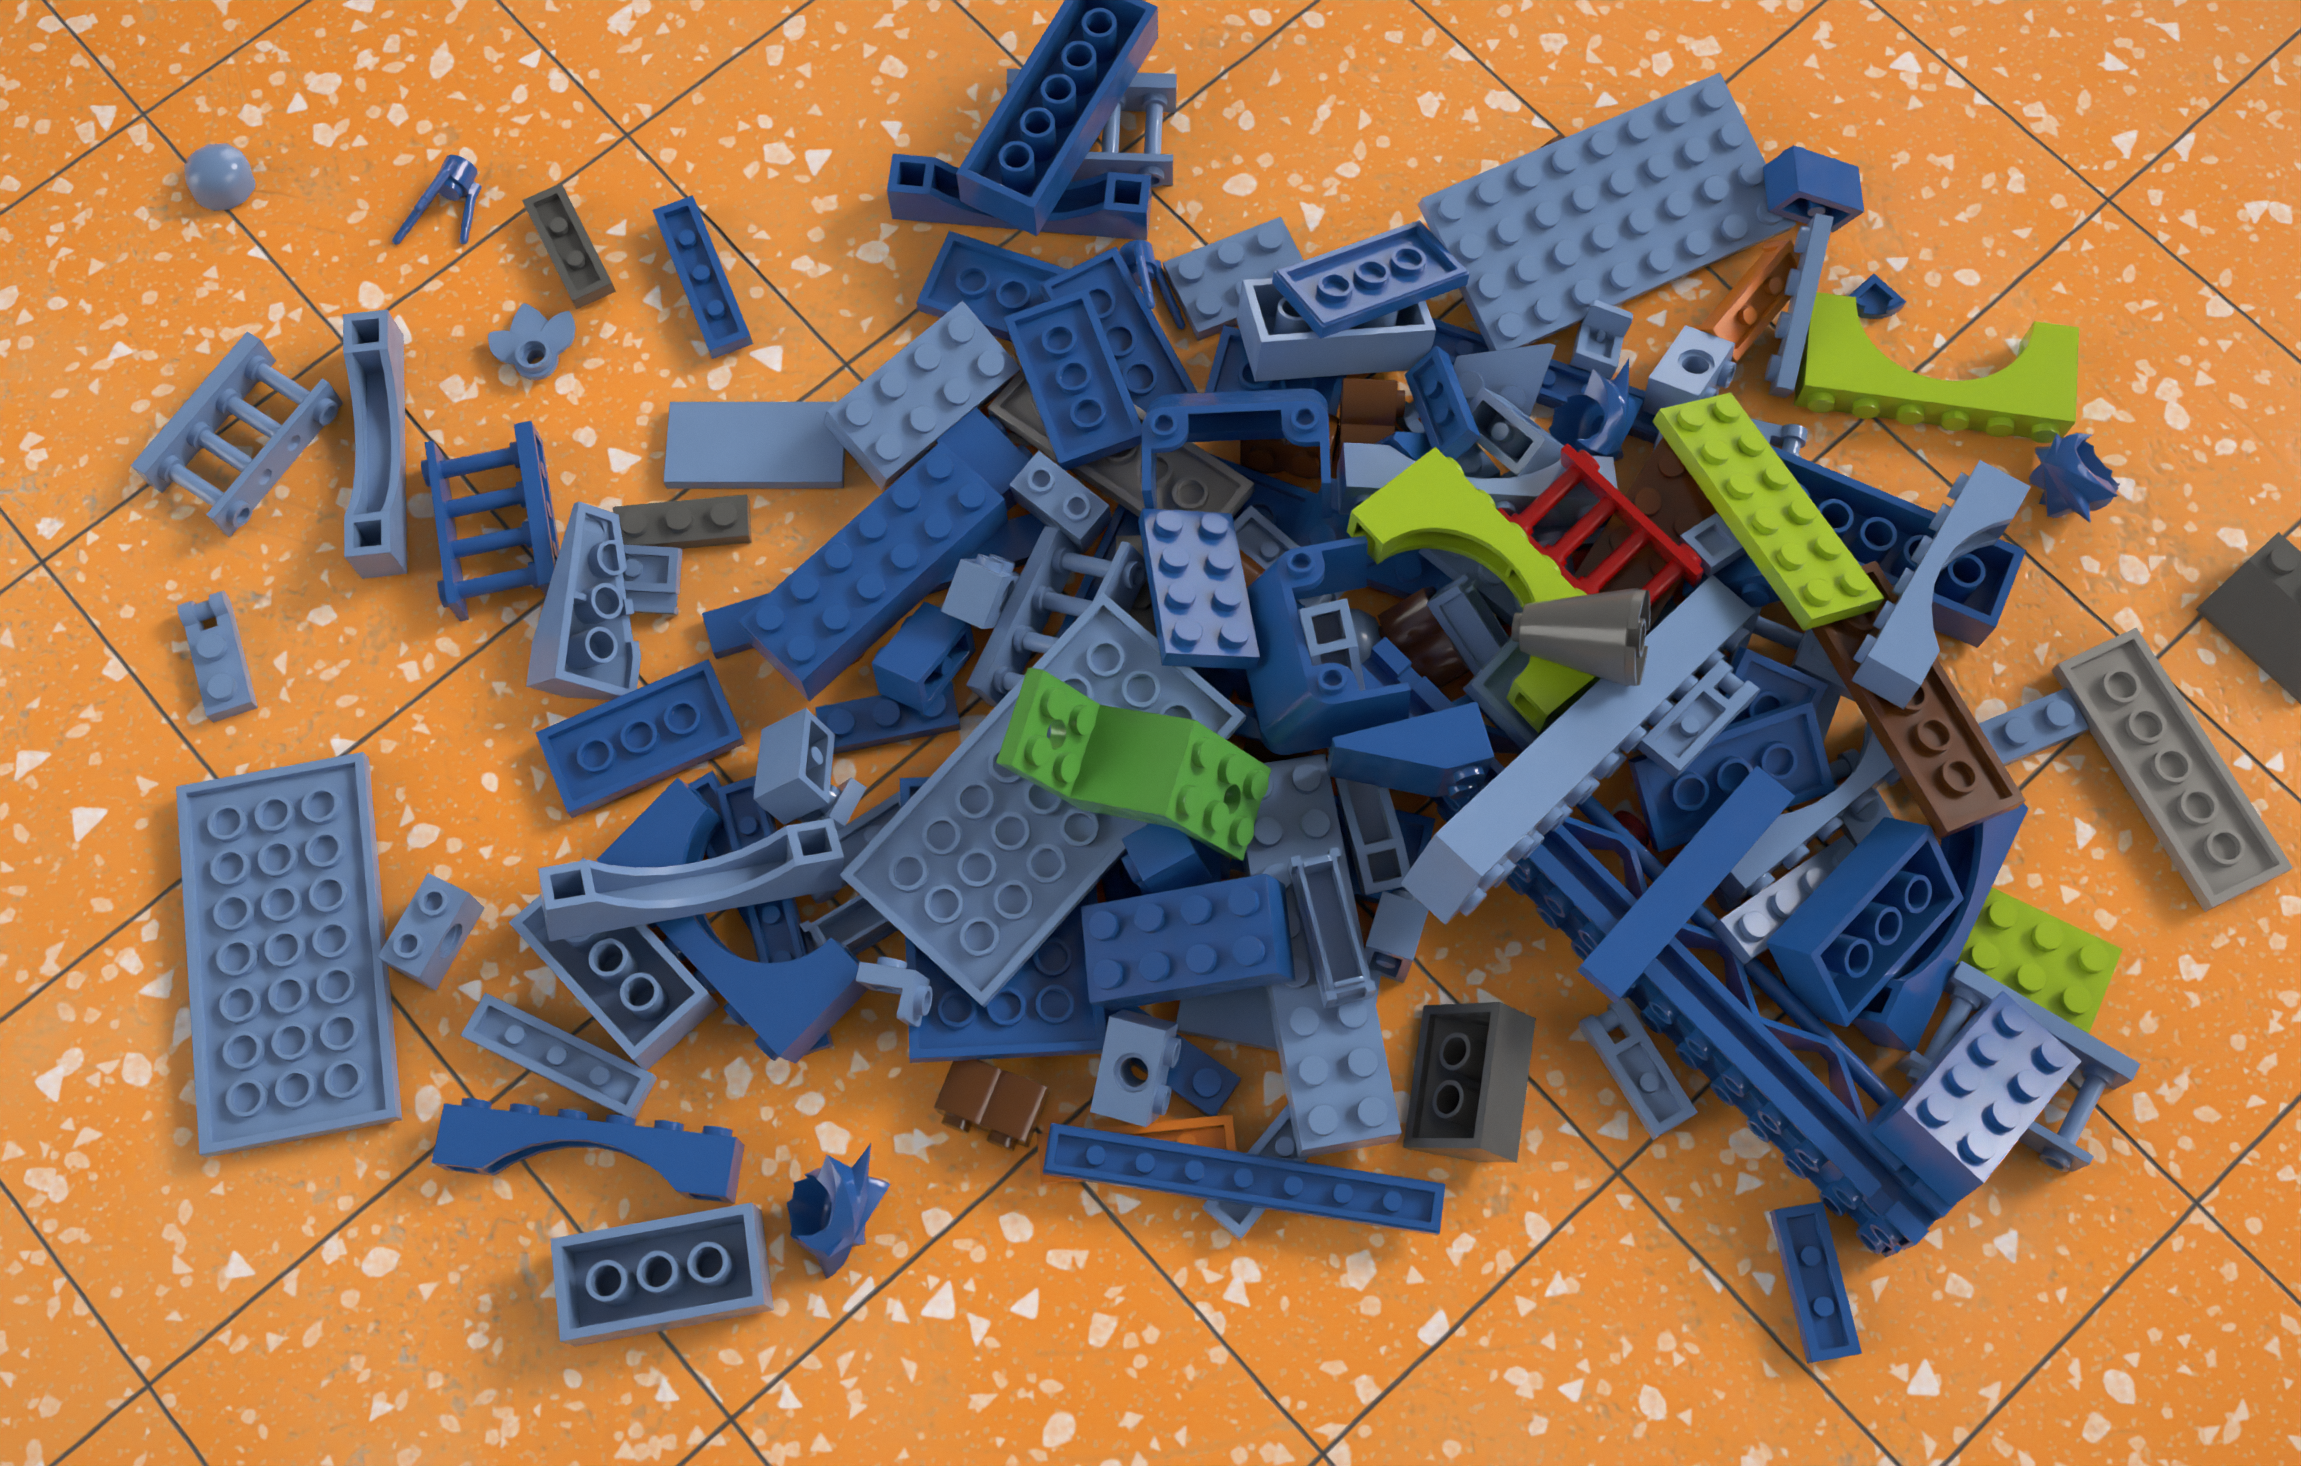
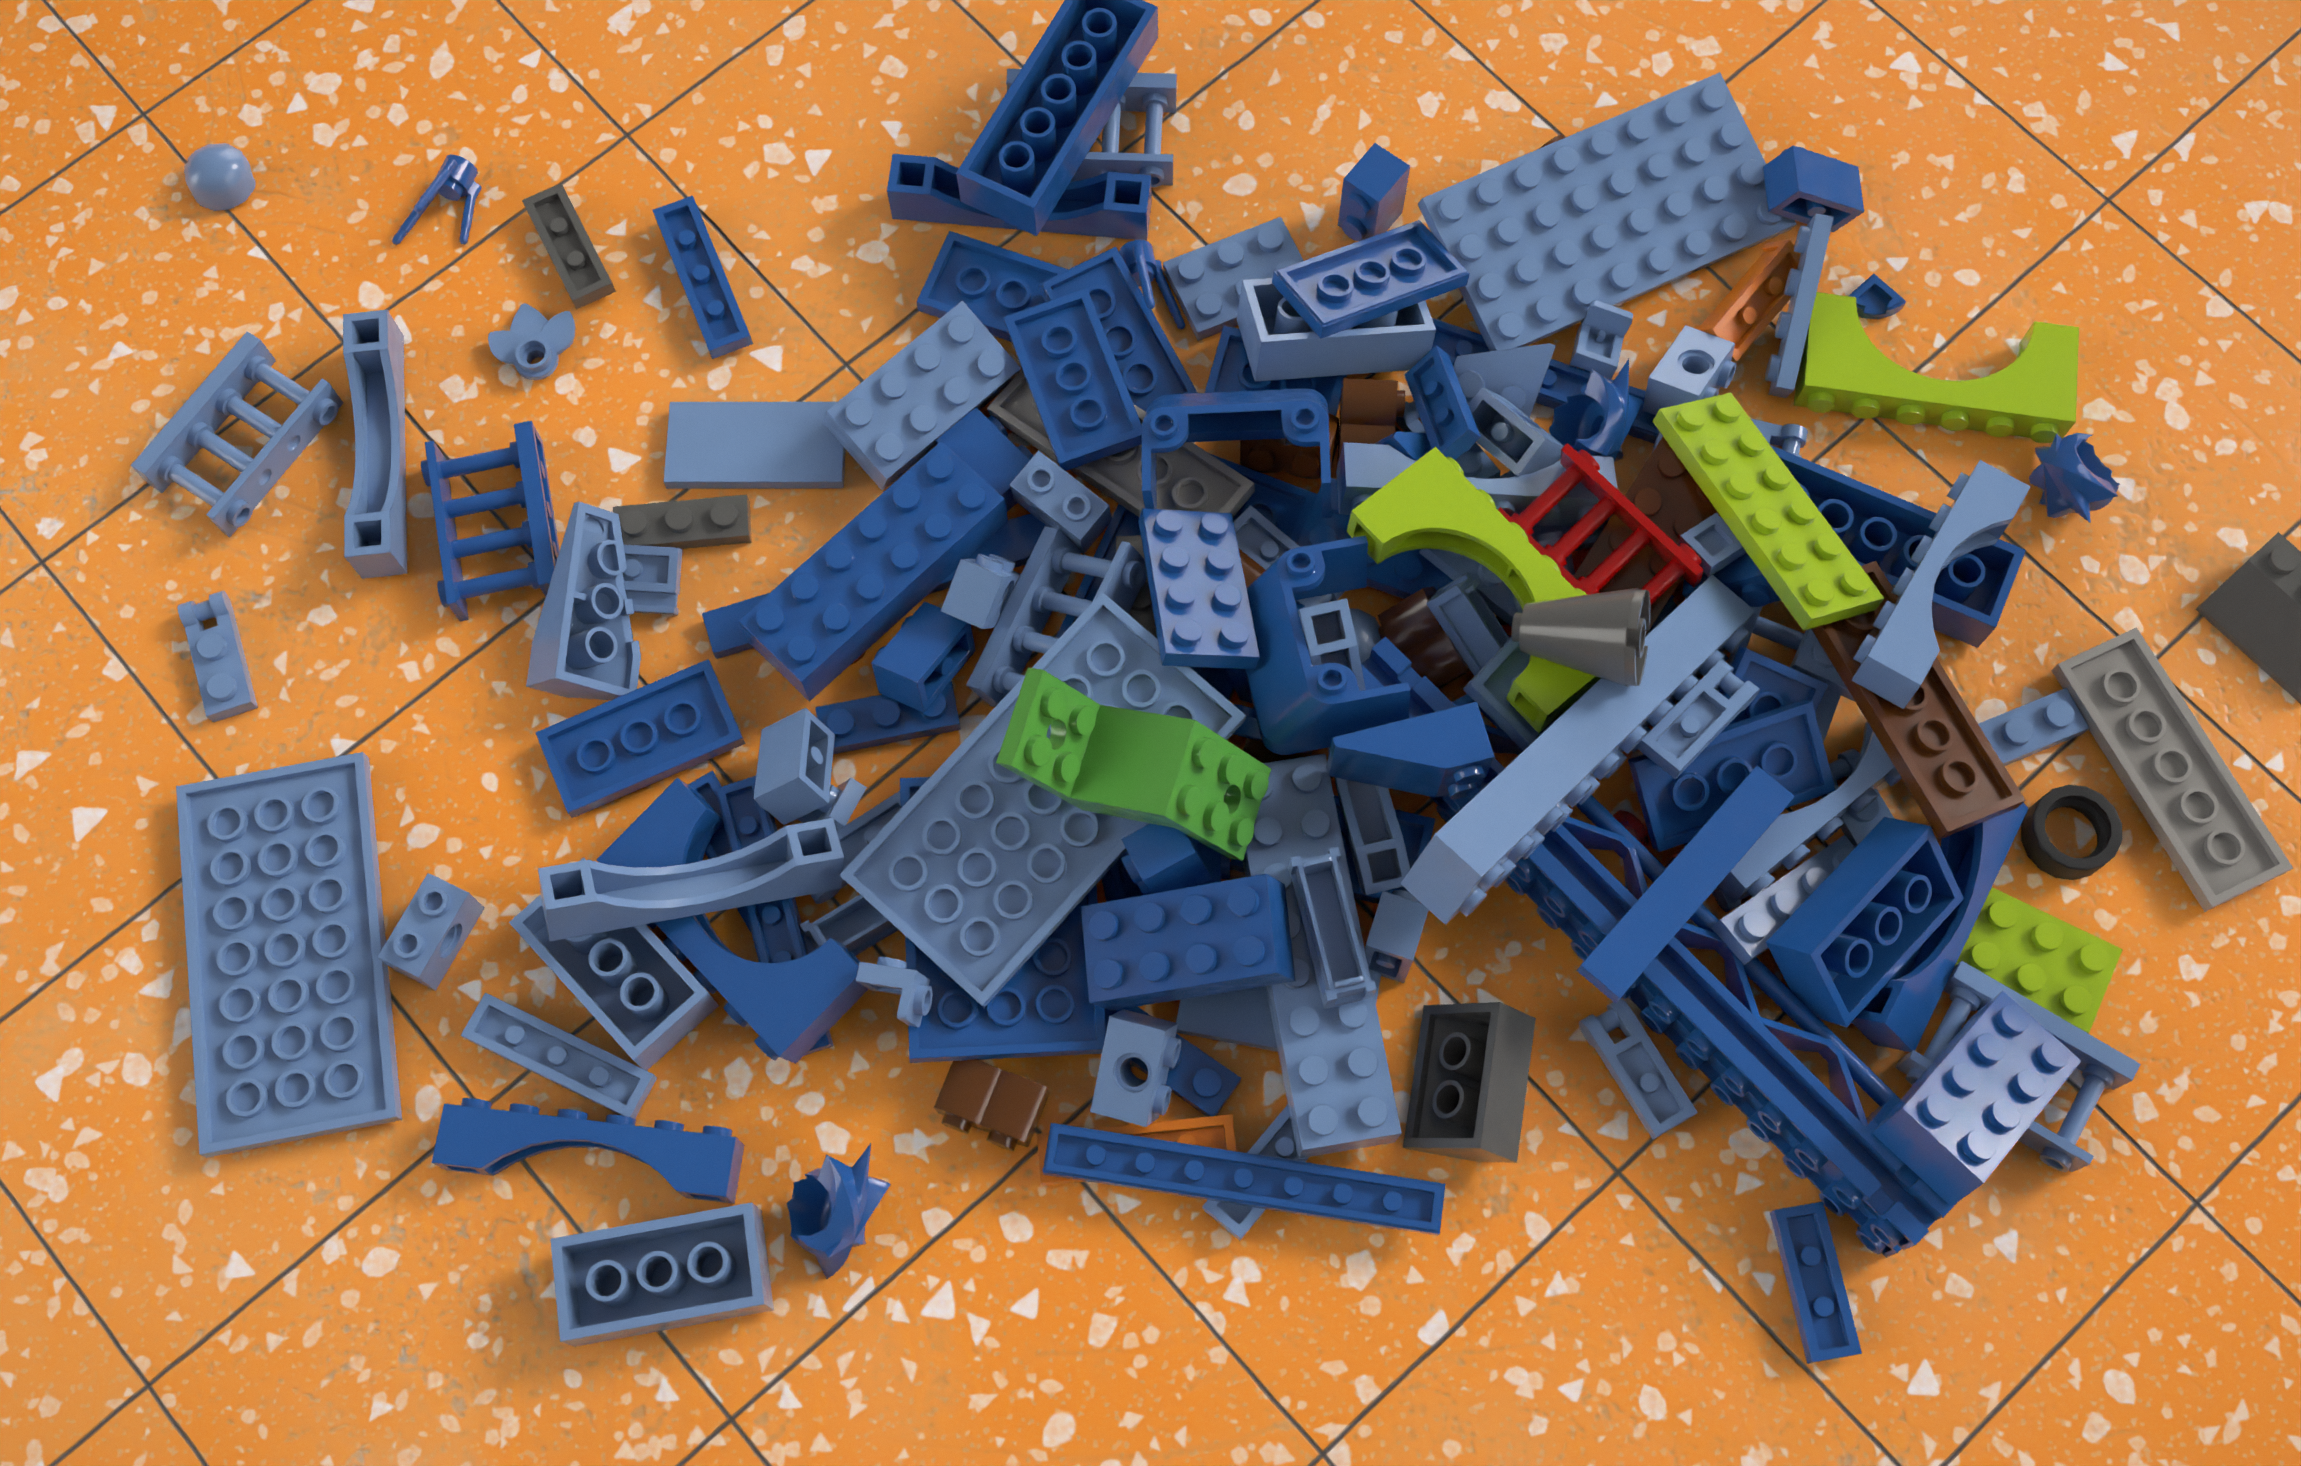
(1373, 194): none -> blue brick
(2095, 809): none -> black tyre

